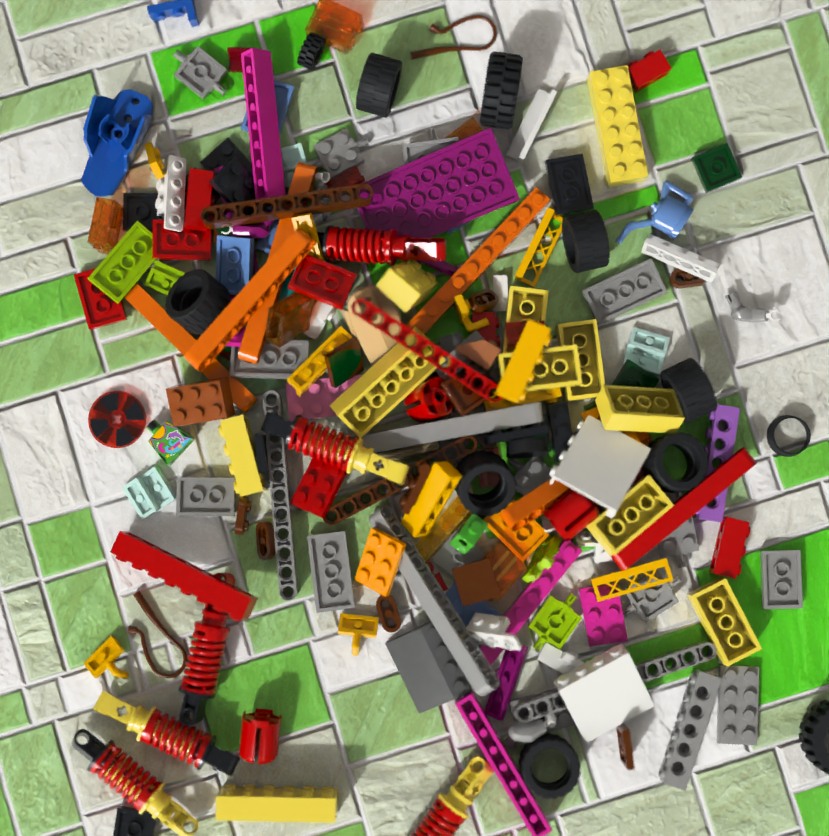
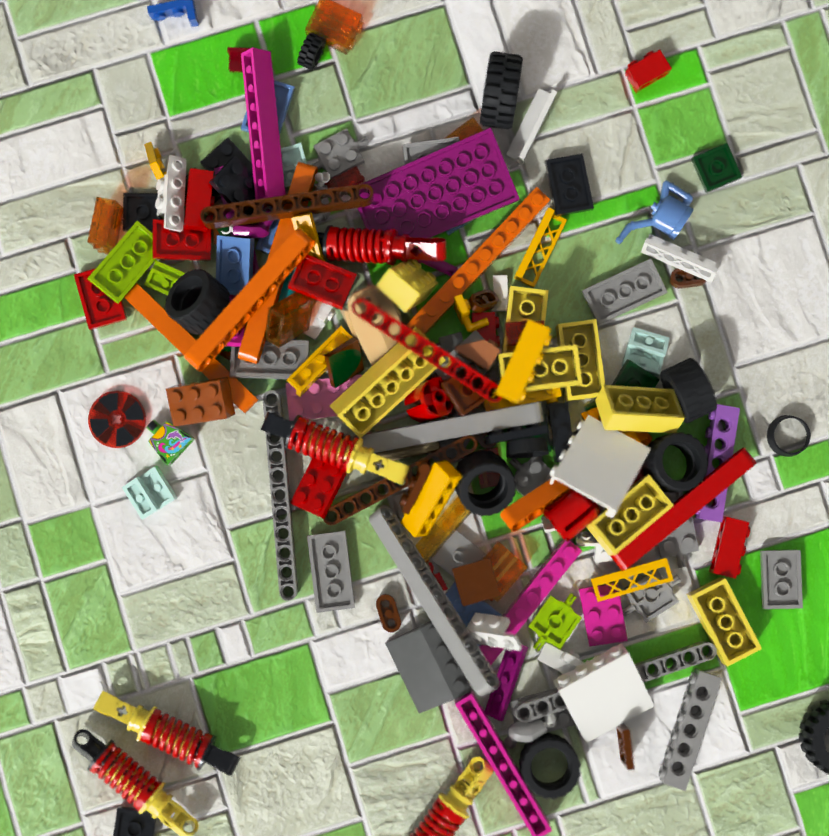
(105, 657): yellow plate -> none
(112, 140): blue piece -> none
(133, 630): reddish brown piece -> none
(184, 575): red brick -> none
(200, 73): light grey plate -> none
(203, 668): piece -> none
(205, 496): light grey plate -> none
(242, 524): reddish brown plate -> none
(243, 455): light yellow brick -> none
(261, 450): black tile -> none
(265, 540): reddish brown plate -> none
(269, 738): red cylinder -> none
(277, 804): light yellow brick -> none
(358, 627): yellow plate -> none
(378, 85): black tyre -> none
(380, 561): light orange plate -> none
(437, 50): reddish brown piece -> none
(469, 532): bright green torso -> none
(520, 542): light orange plate -> none
(542, 559): lime plate -> none
(585, 241): black tyre -> none
(617, 126): light yellow brick -> none
(738, 705): light grey plate -> none
(747, 314): light grey arm -> none

